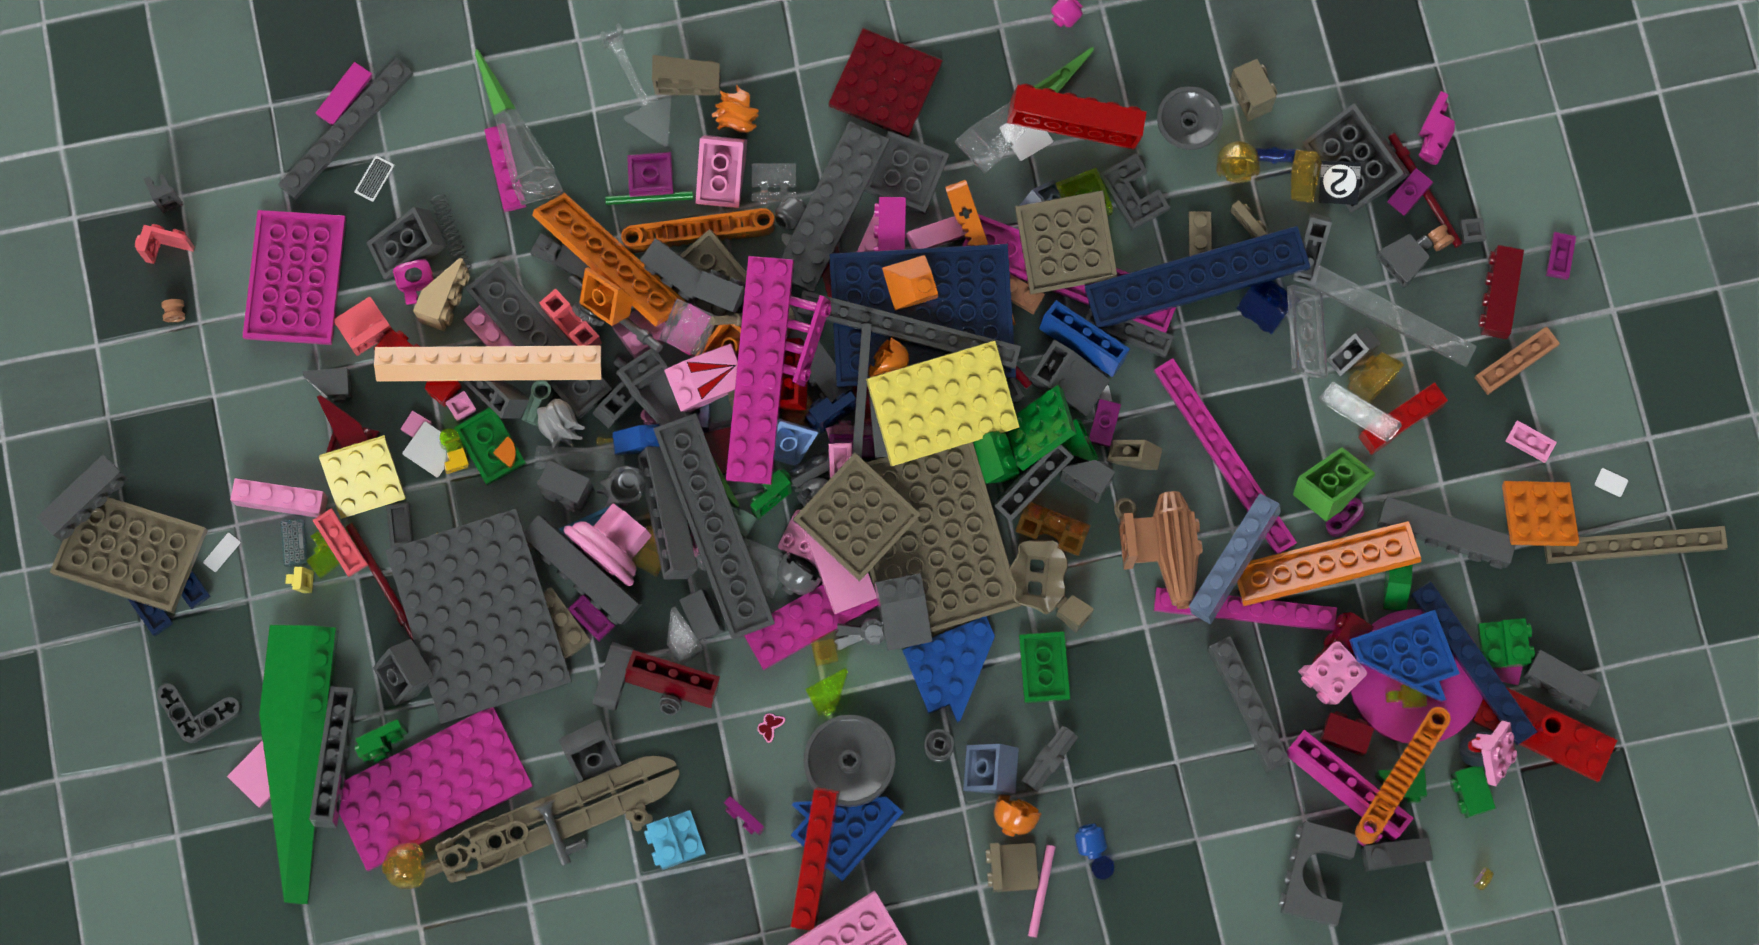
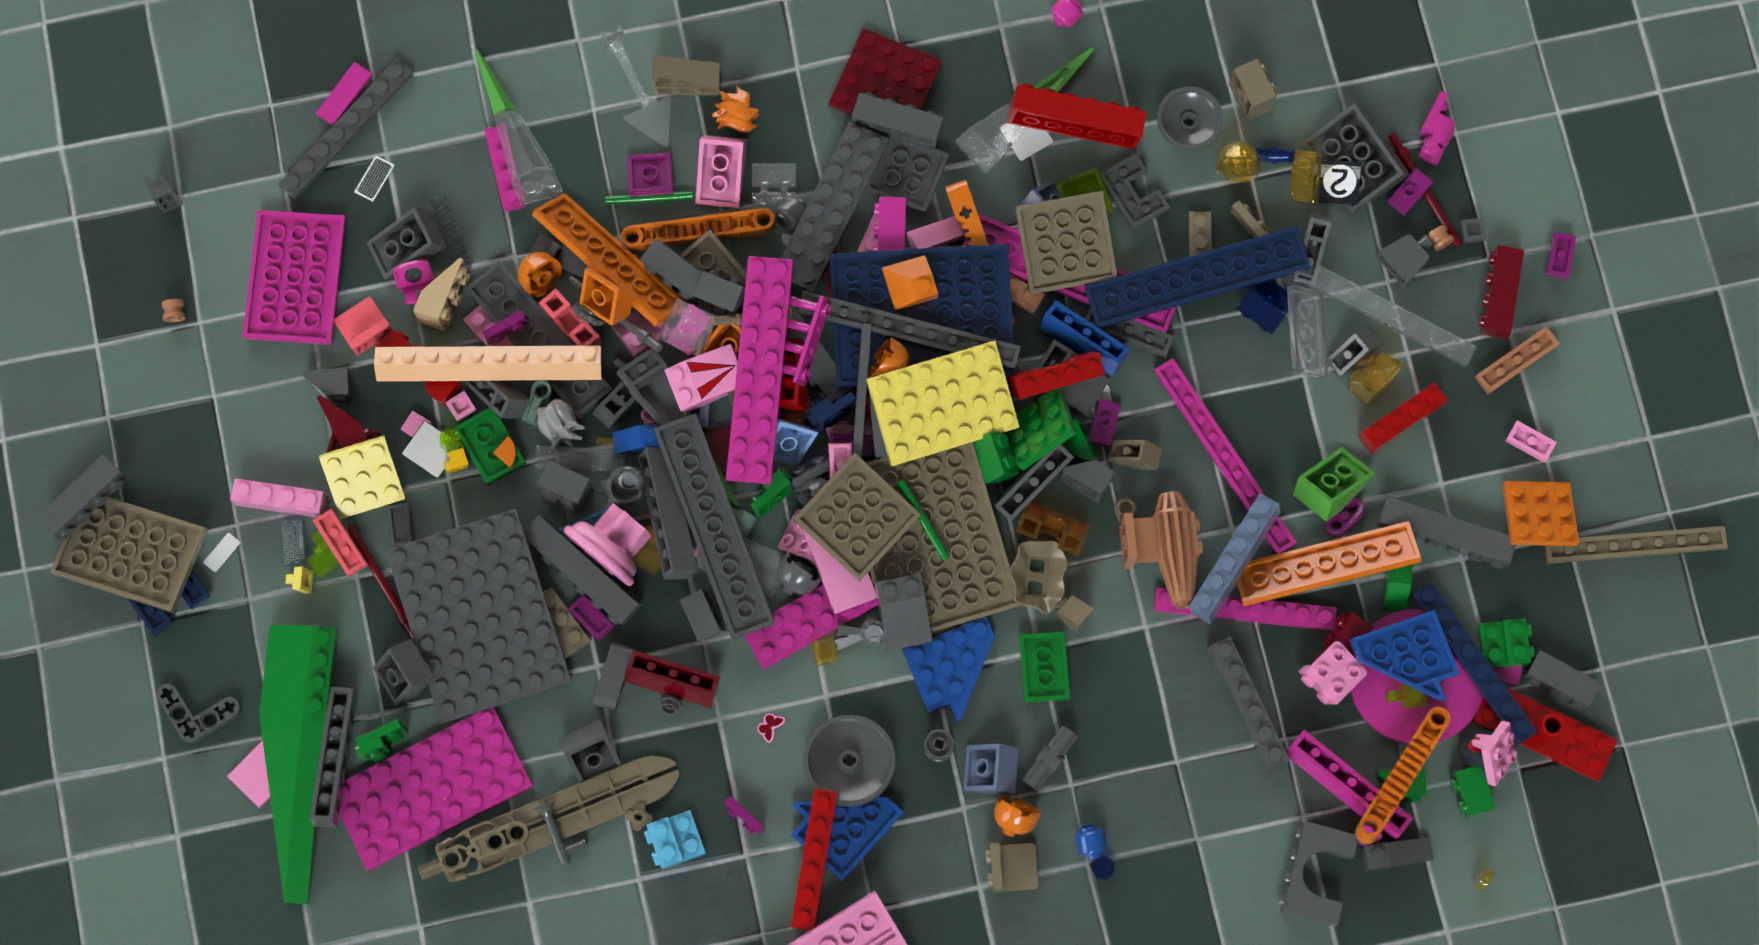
(153, 236): coral bracket -> none
(403, 866): clear yellow cylinder -> none
(497, 332): none -> magenta plate
(538, 273): none -> orange cylinder
(681, 639): clear slope -> none
(827, 693): clear neon green slope -> none
(897, 119): none -> dark grey brick
(924, 521): none -> green bar
(1041, 891): bright pink bar -> none
(1052, 377): none -> red arch
(1346, 733): dark red brick -> none
(1360, 411): clear tile -> none
(1611, 482): white sticker -> none

